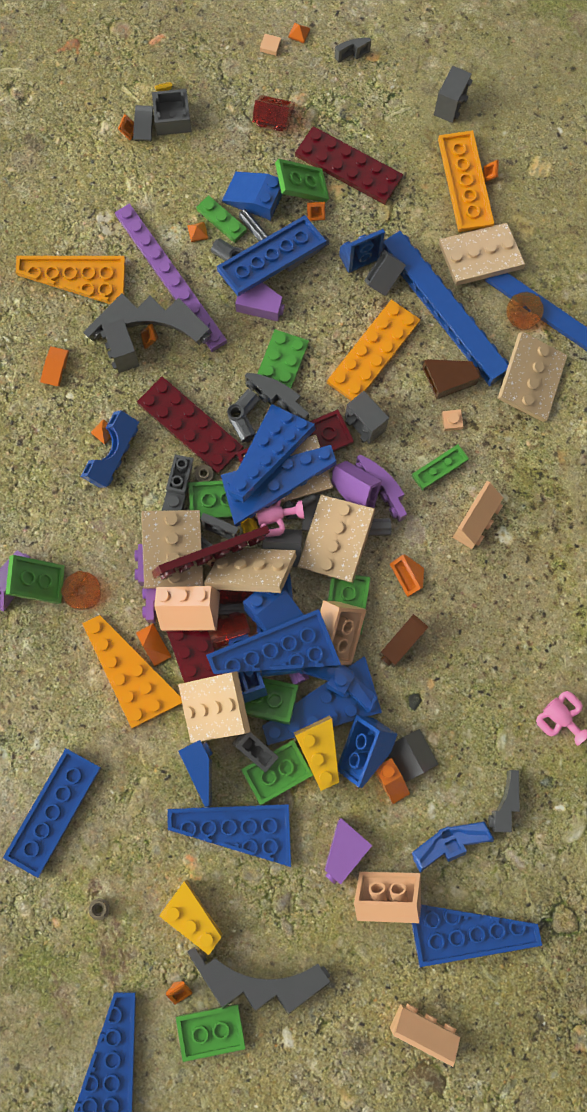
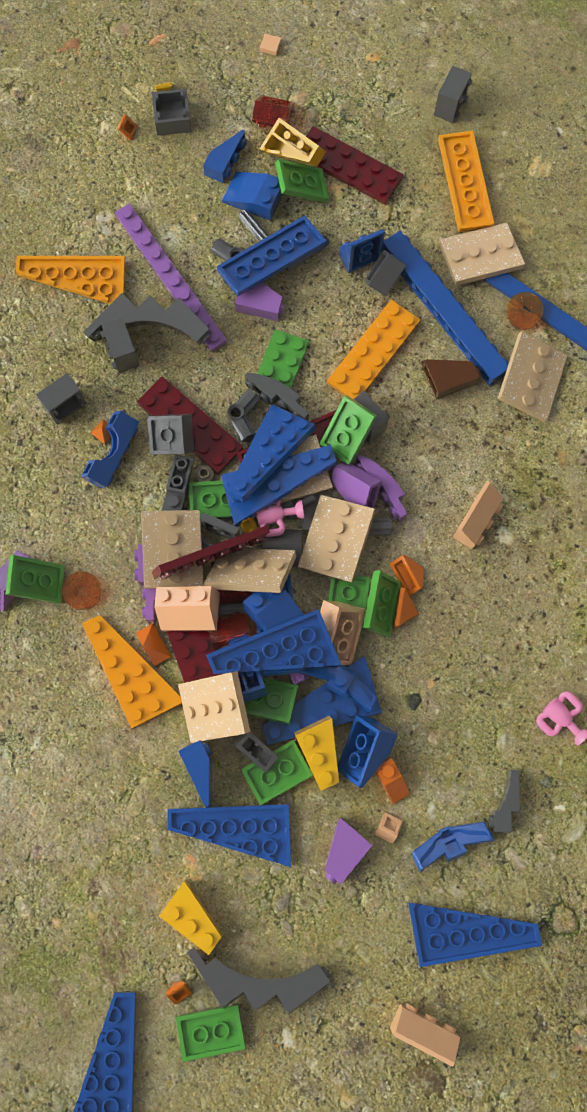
(52, 813): blue plate -> none
(54, 365): orange slope -> none
(61, 398): none -> dark grey container
(93, 912): dark tan plate -> none
(143, 123): dark grey slope -> none
(149, 336): orange slope -> none
(170, 434): none -> dark grey container
(197, 232): orange slope -> none
(221, 159): none -> blue slope
(221, 219): bright green plate -> none
(292, 145): none -> yellow wedge
(299, 32): orange slope -> none
(316, 211): orange slope -> none
(348, 429): none -> bright green plate
(355, 47): dark grey slope -> none
(382, 604): none -> bright green plate
(388, 827): none -> light nougat slope
(388, 897): light nougat slope -> none
(403, 641): reddish brown slope -> none
(405, 609): none -> orange slope
(412, 755): dark grey slope -> none
(440, 467): bright green plate -> none
(452, 420): light nougat plate -> none
(490, 170): orange slope -> none

